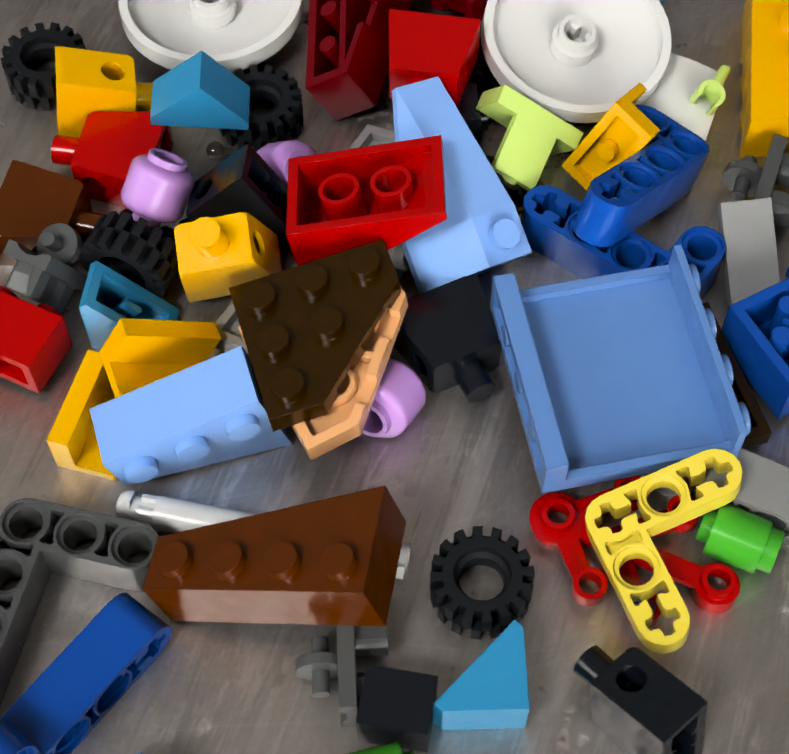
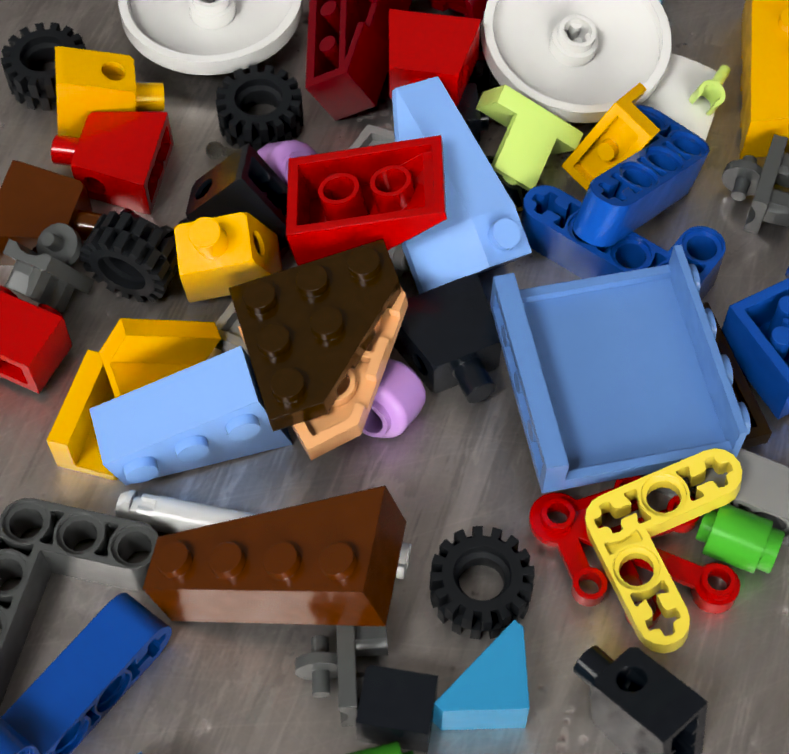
(111, 297): dark azure slope -> none
(157, 187): lavender head -> none
(200, 96): dark azure slope -> none
(751, 247): light grey tile -> none

